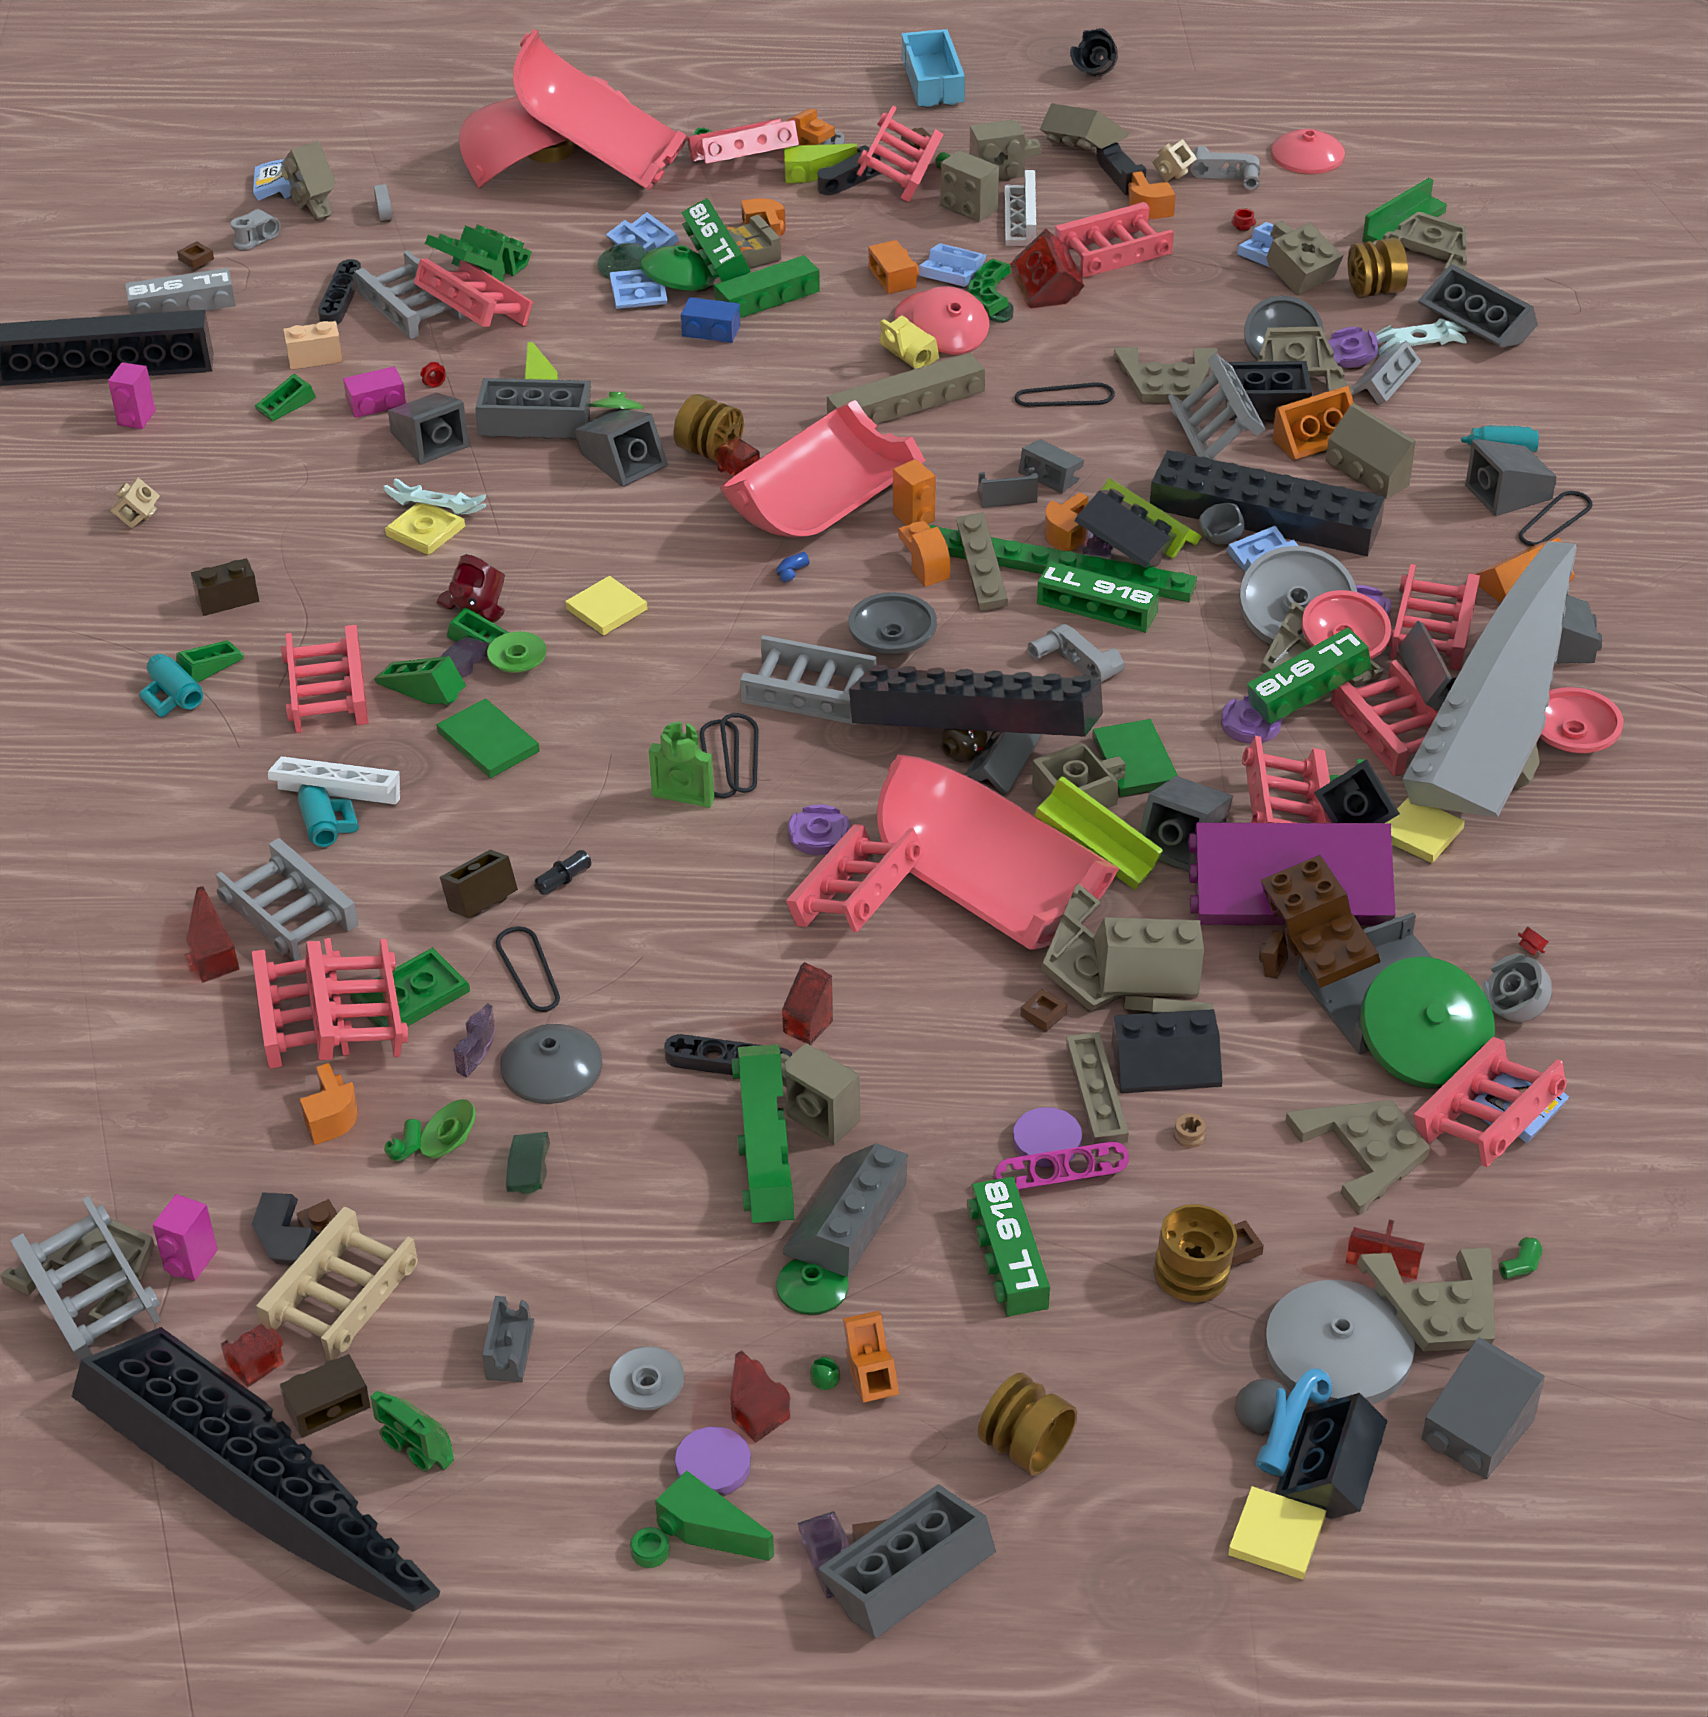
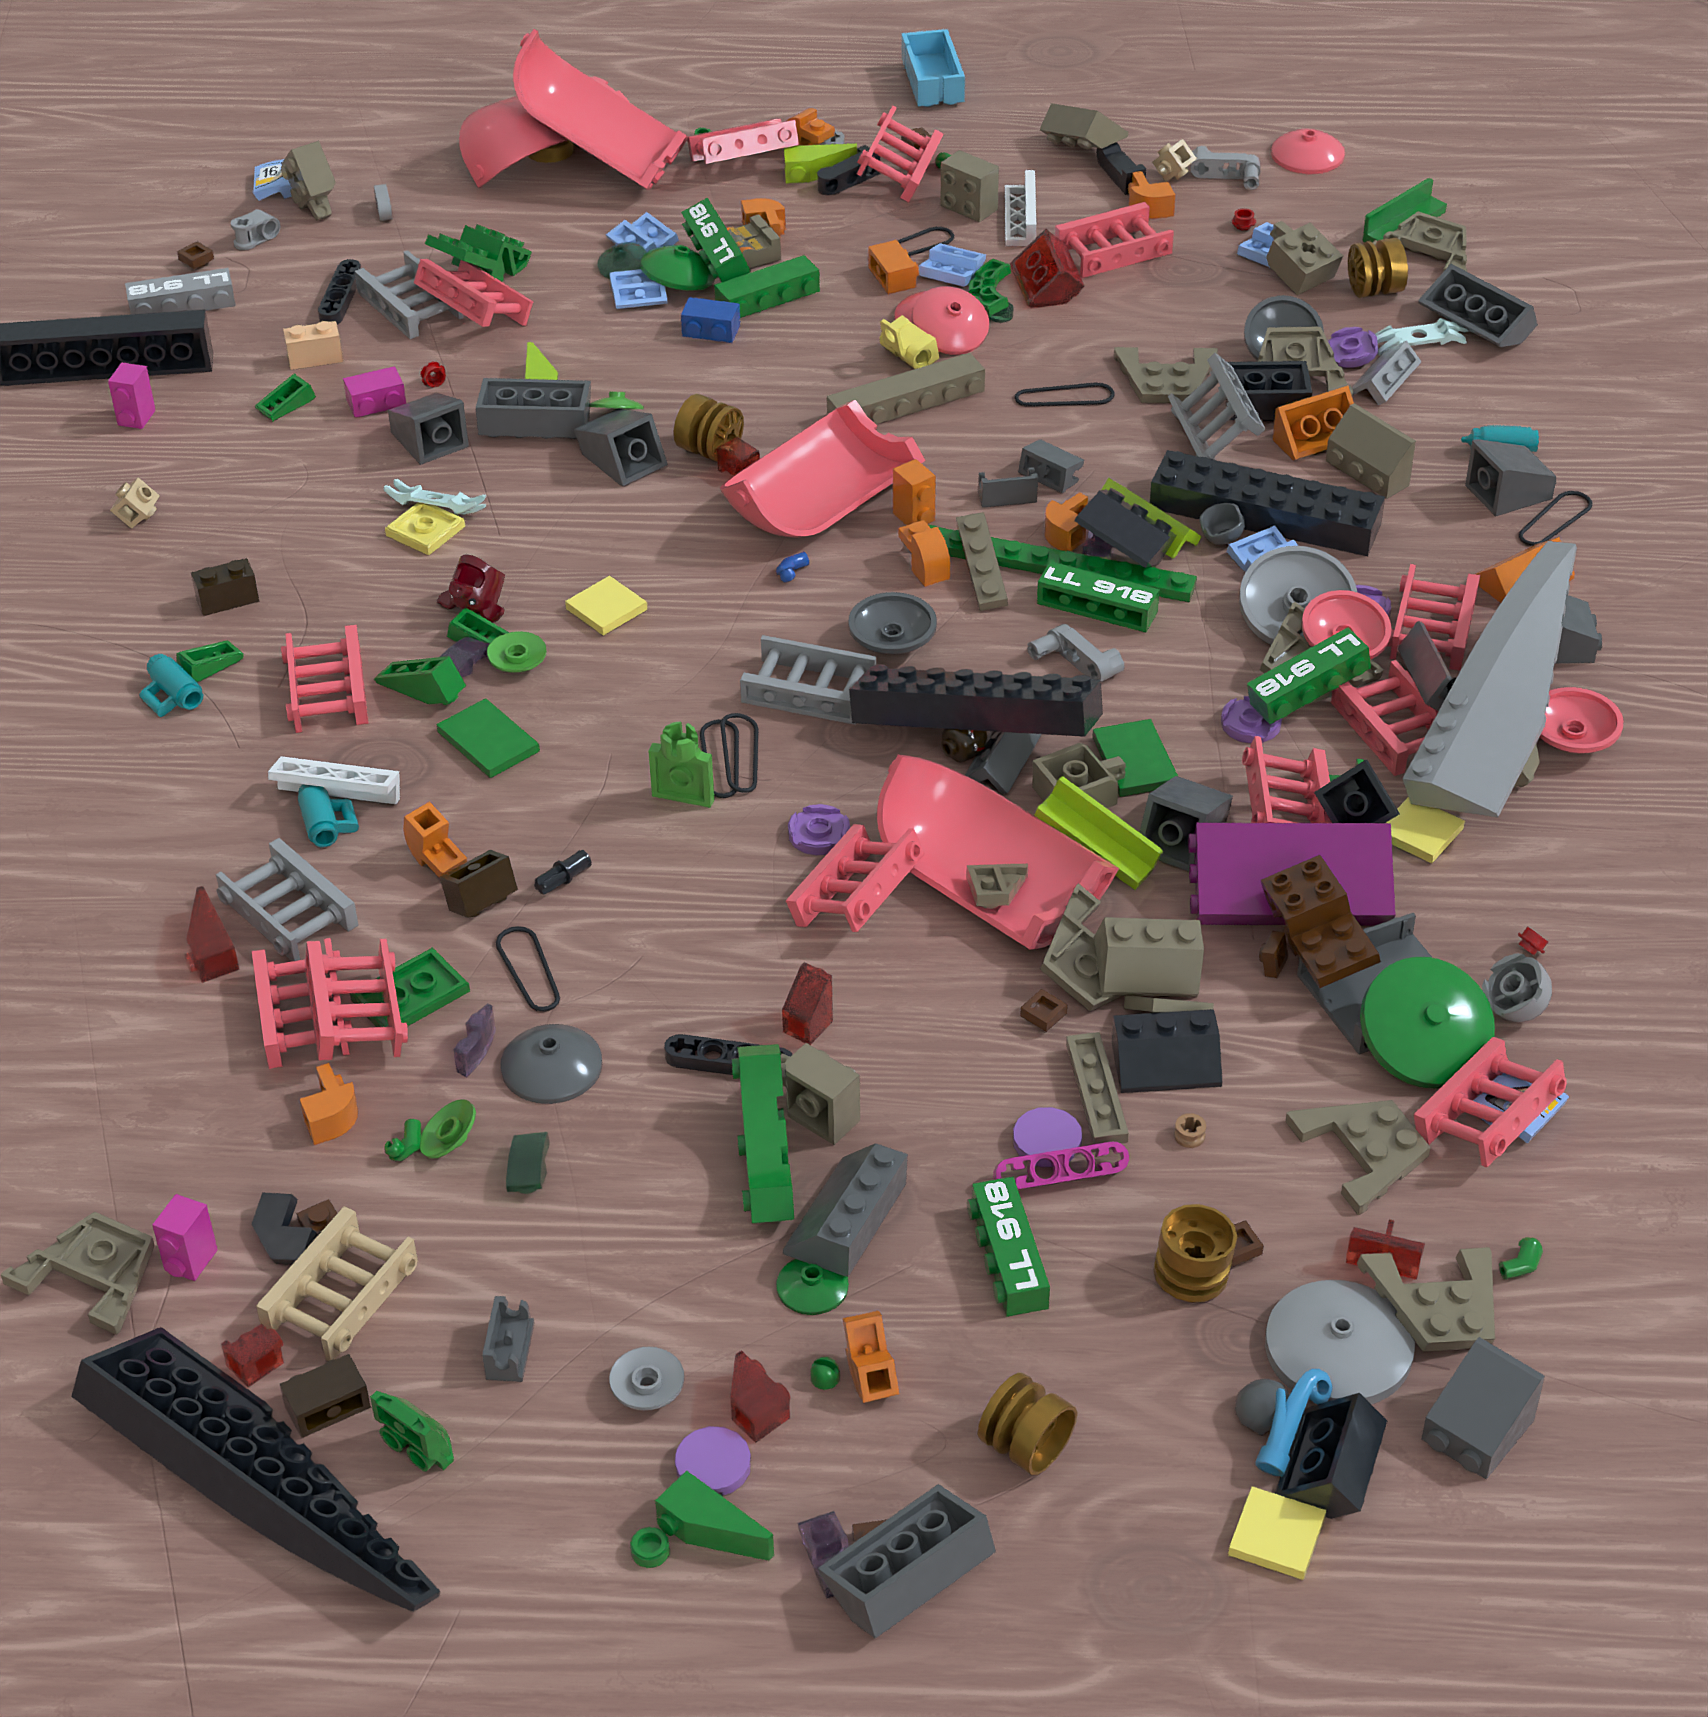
(66, 1309): light grey fence -> none
(429, 842): none -> orange brick
(926, 231): none -> black piece
(995, 883): none -> dark tan wing
(1003, 145): dark tan hinge -> none
(1088, 54): black helmet -> none

